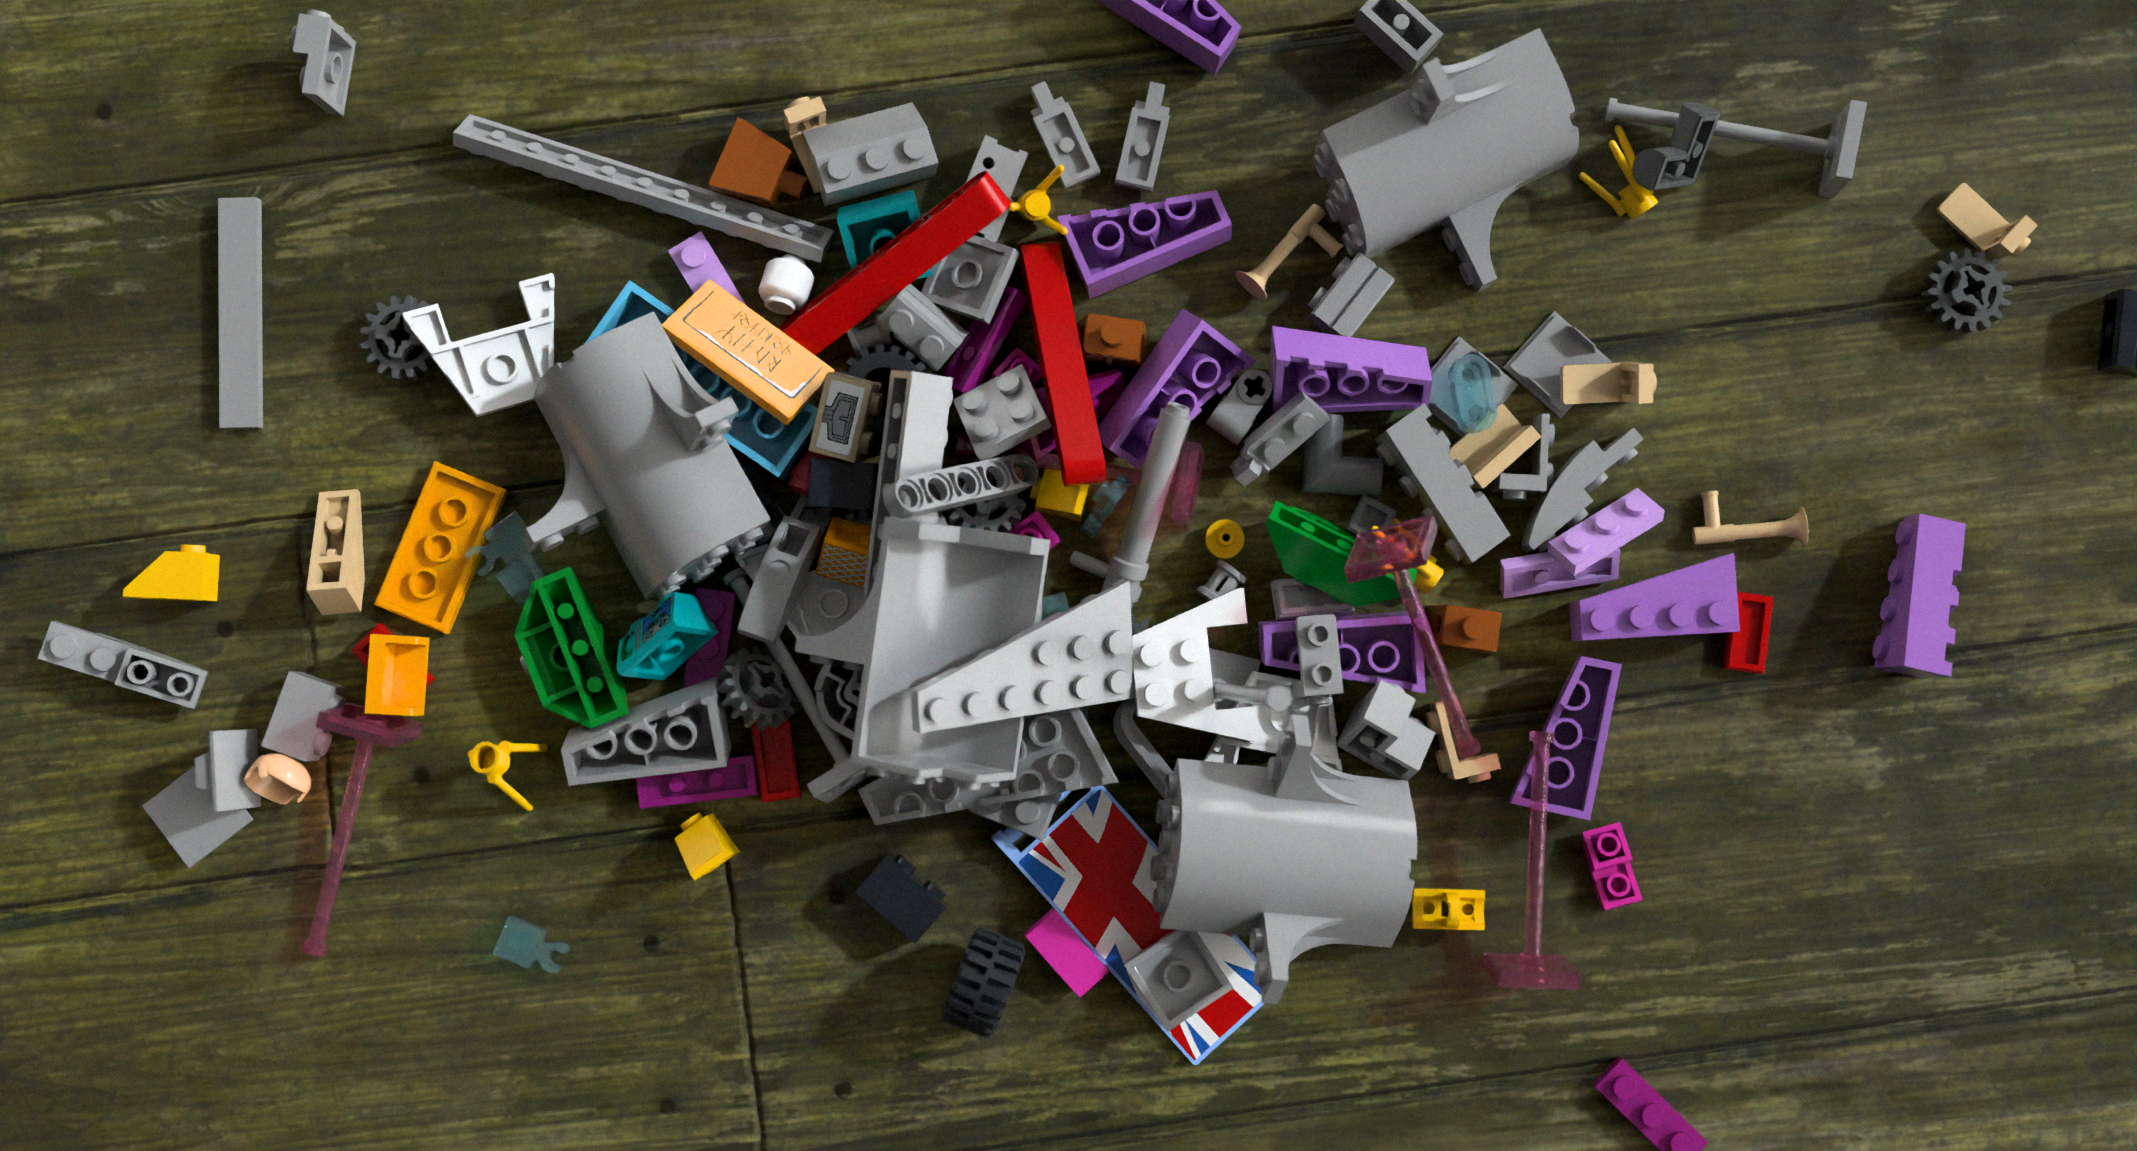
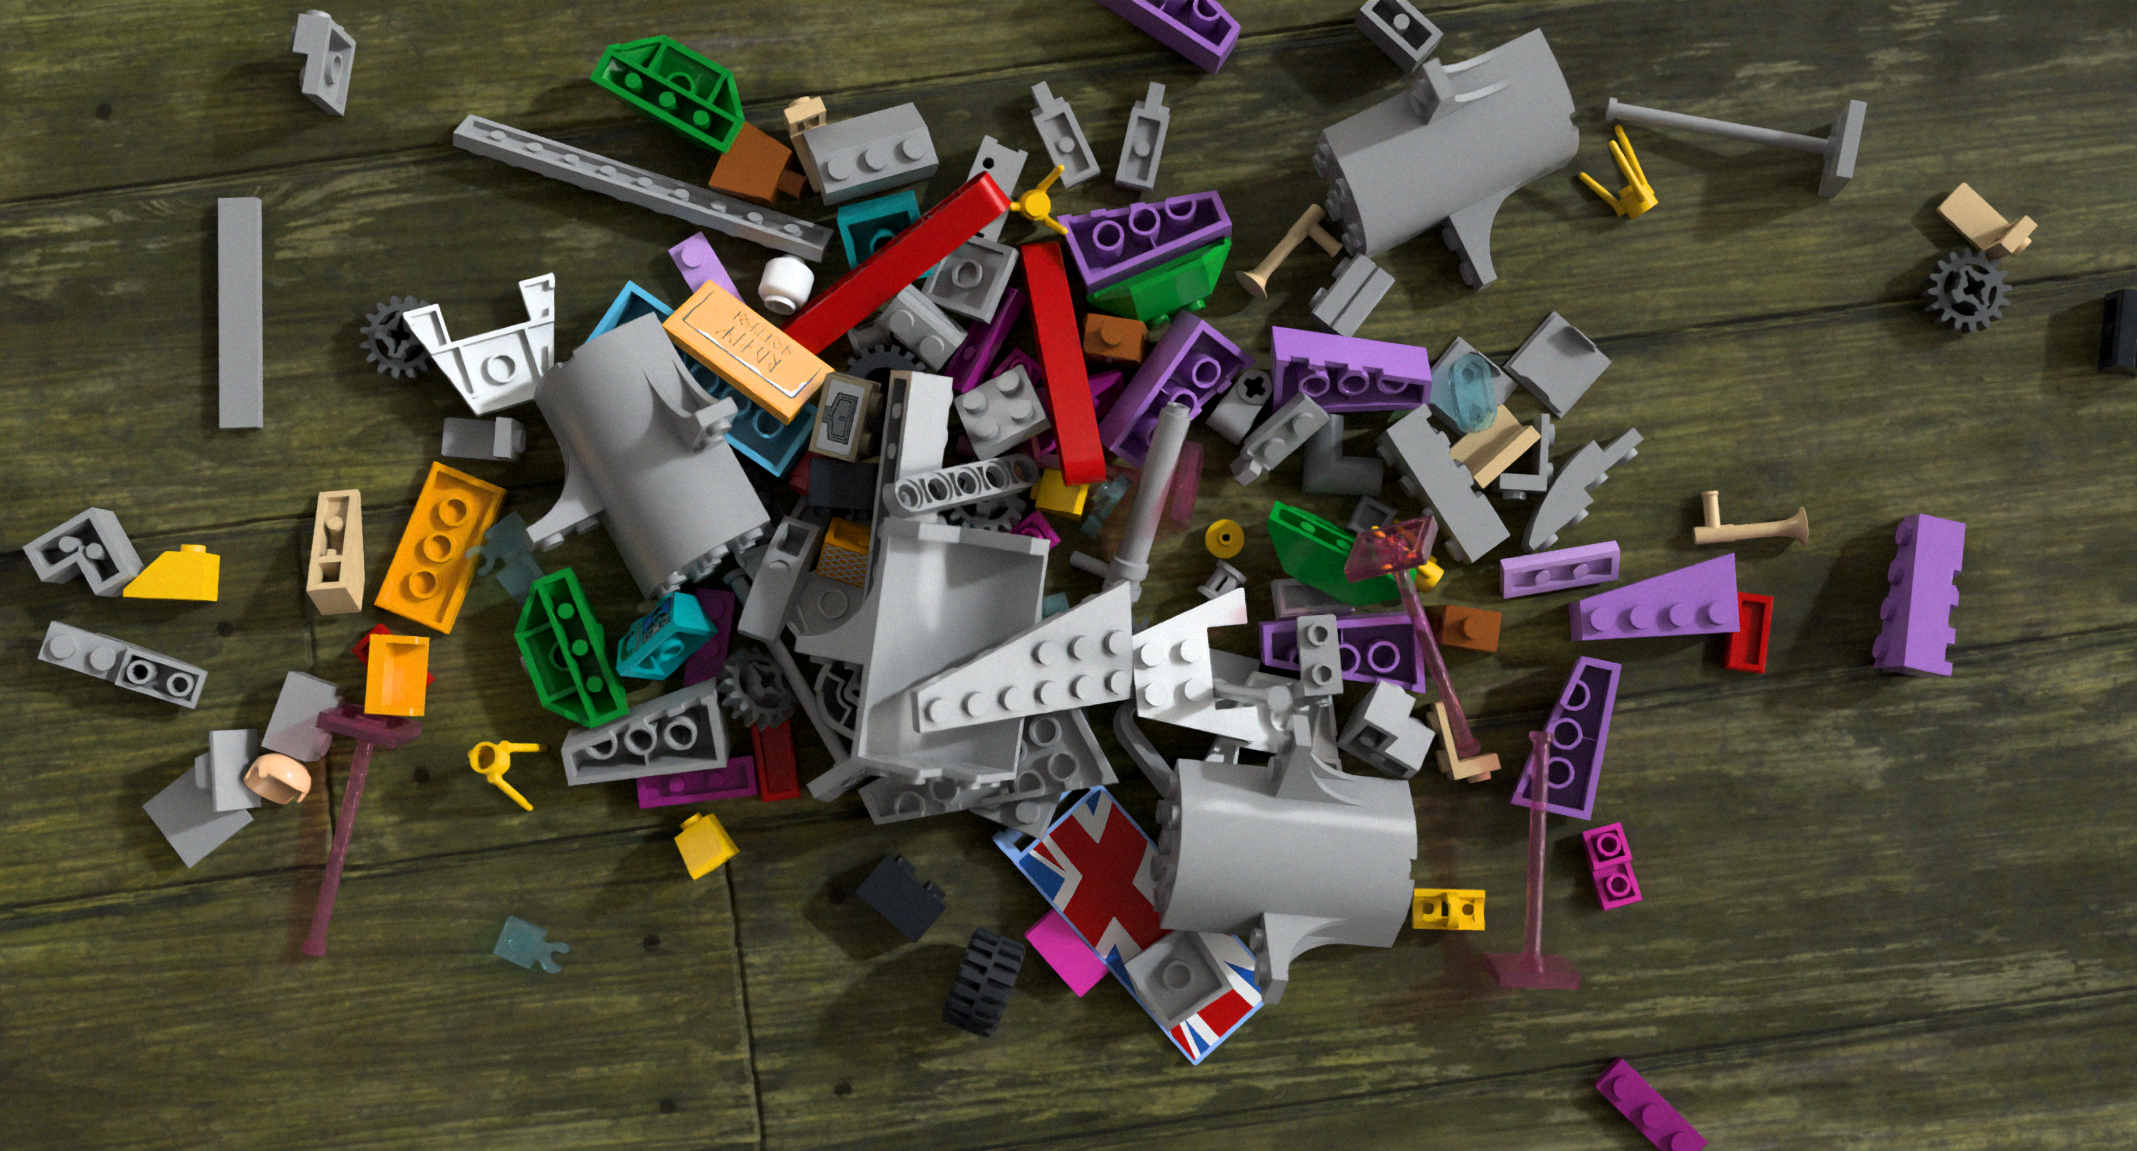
(87, 545): none -> light grey brick
(484, 439): none -> light grey bracket
(674, 90): none -> green wedge
(1165, 288): none -> green wedge
(1605, 531): lavender plate -> none
(1607, 383): tan bracket -> none
(1683, 156): dark grey brick -> none

